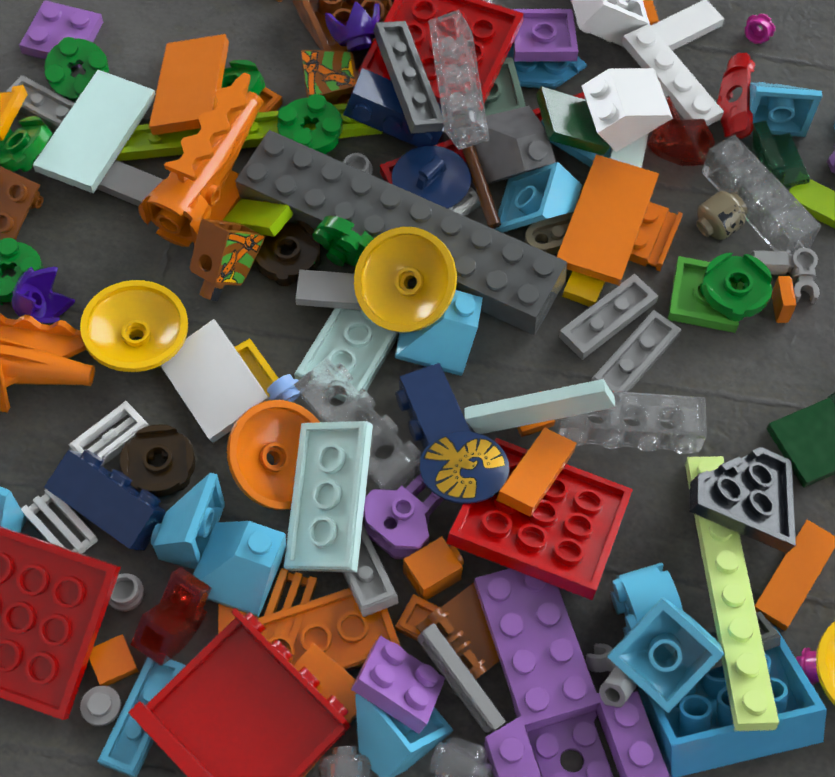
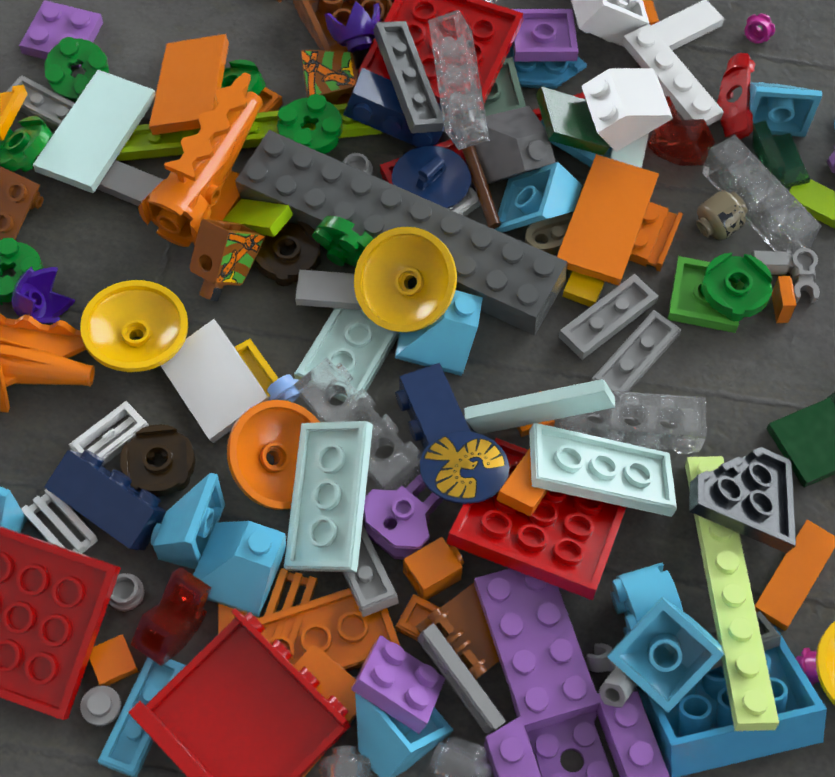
(601, 469): none -> light aqua tile

